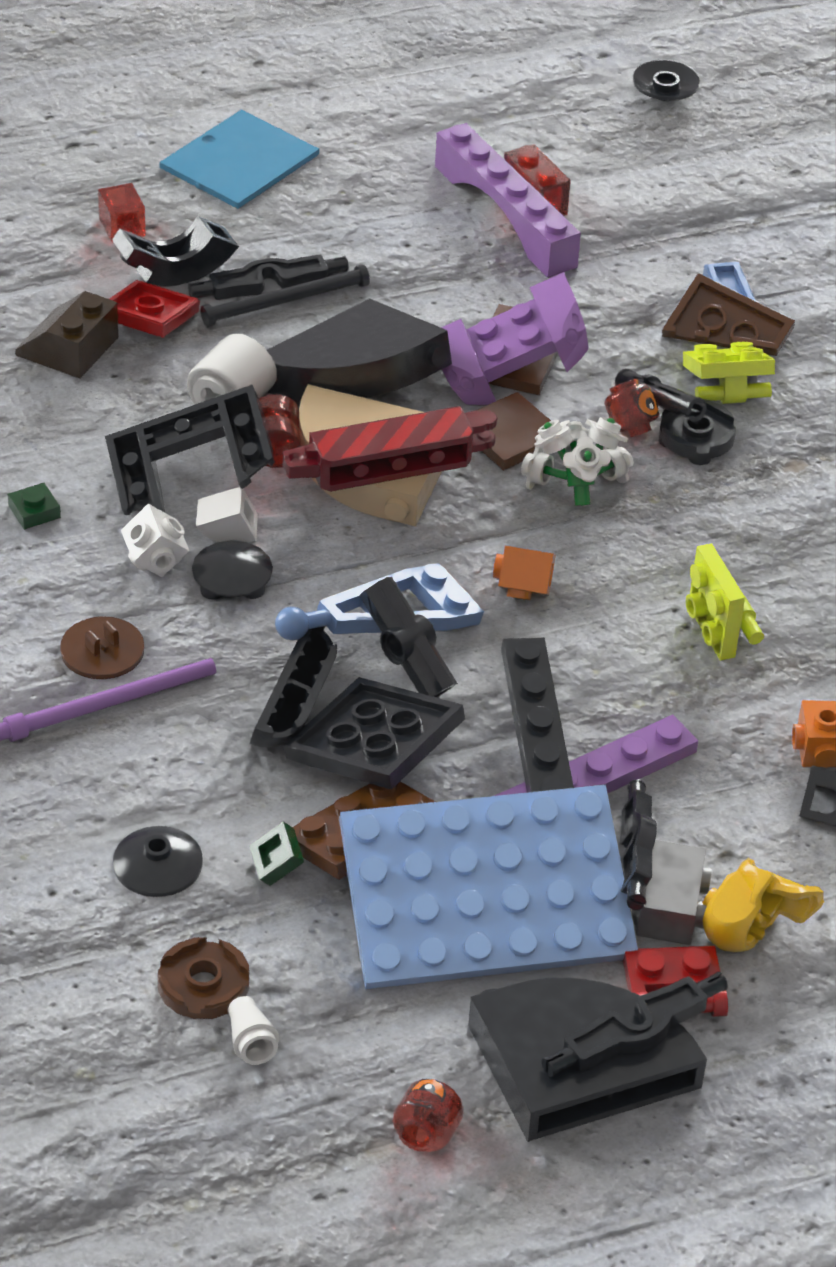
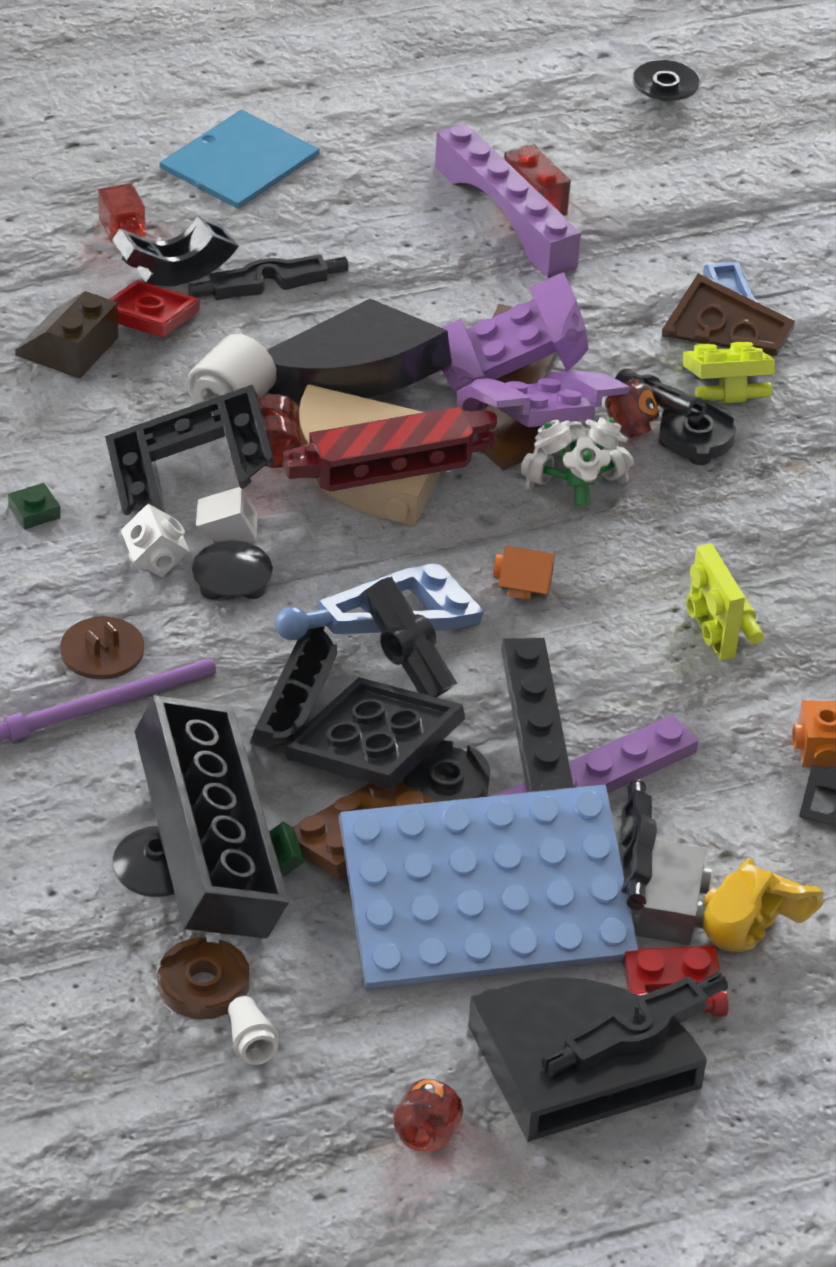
(210, 818): none -> black brick
(212, 314): black bar -> none
(467, 767): none -> black plate
(558, 397): none -> medium lavender piece

